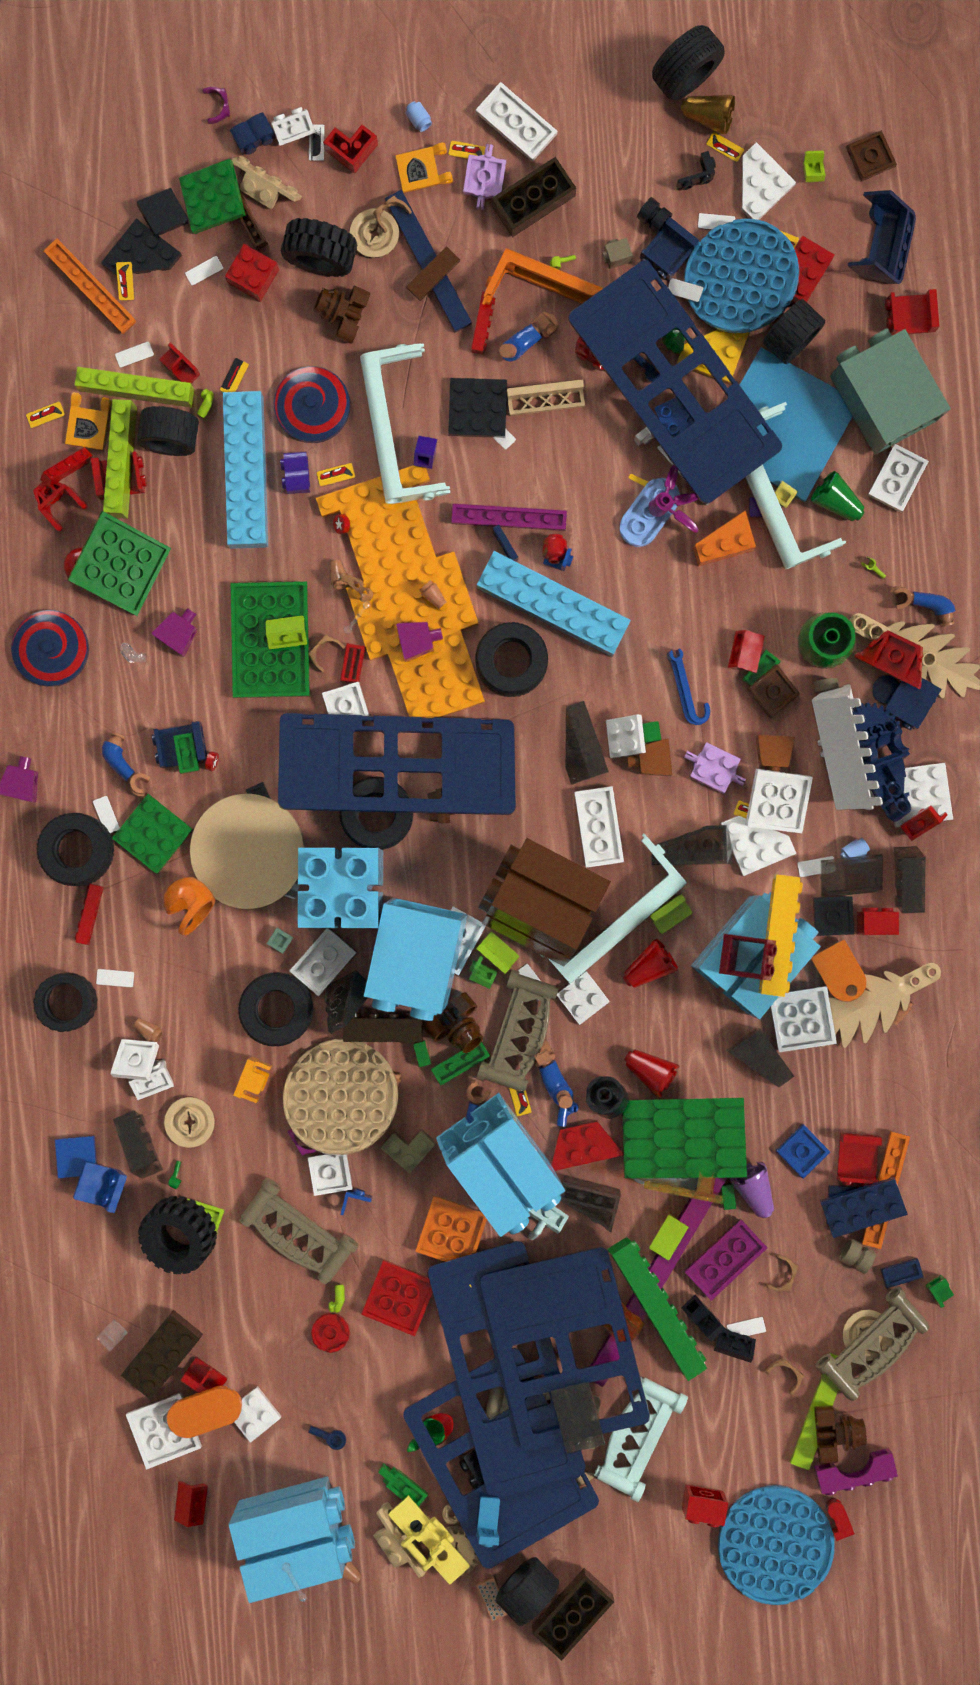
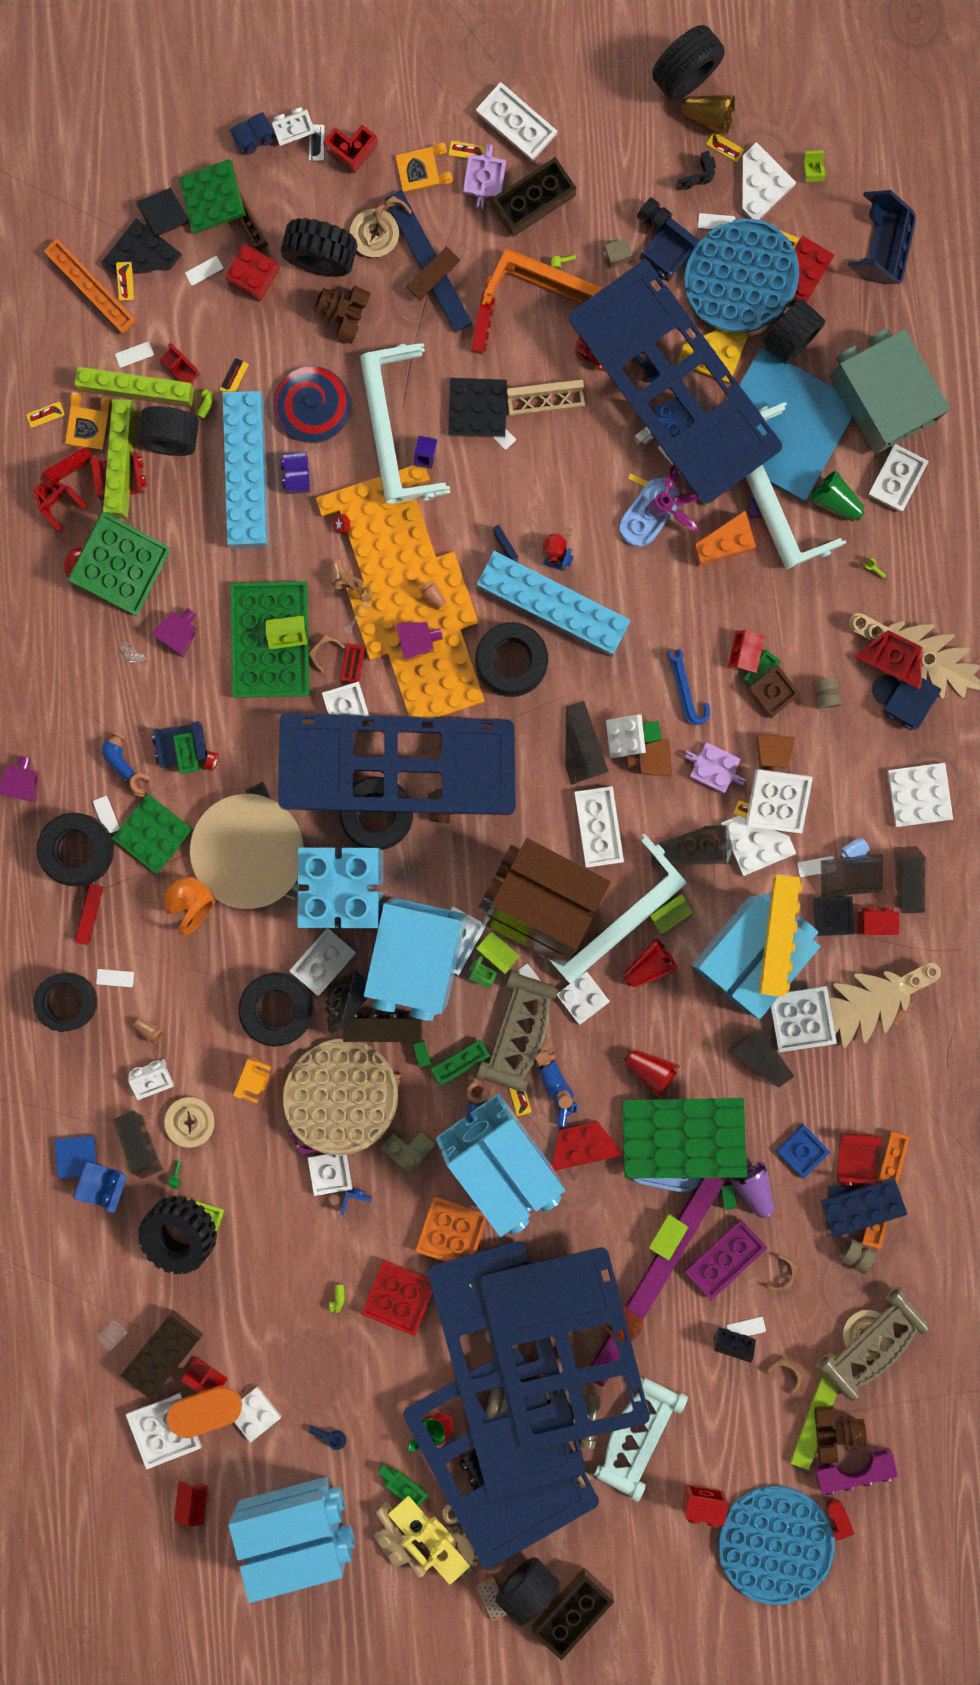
(50, 648): dark blue dish -> none
(134, 1059): white plate -> none
(225, 111): magenta cap -> none
(261, 185): tan bracket -> none
(280, 940): sand green plate -> none
(286, 1567): clear hinge -> none
(330, 1332): red tile -> none
(335, 1250): dark tan piece -> none
(336, 474): yellow sticker -> none
(351, 1573): nougat cone -> none
(418, 116): light blue brick -> none
(460, 1030): reddish brown beam -> none
(488, 1521): dark azure bracket -> none
(509, 517): magenta plate -> none
(527, 337): piece -> none
(552, 1219): light aqua plate -> none
(578, 1417): clear smoke piece -> none
(592, 1200): clear smoke wedge -> none
(617, 1100): black brick -> none
(657, 1308): green brick -> none
(674, 341): green rock -> none
(685, 289): white sticker -> none
(703, 1192): clear yellow piece -> none
(703, 1317): black brick -> none
(730, 952): dark red window -> none
(785, 494): light yellow tile -> none
(826, 640): green piece -> none
(840, 970): orange tile -> none
(843, 750): white piece -> none
(871, 155): reddish brown tile -> none
(890, 769): dark blue connector -> none
(901, 1273): dark blue tile -> none
(913, 313): red panel -> none
(922, 822): red panel -> none
(937, 603): blue piece -> none
(939, 1290): green panel -> none

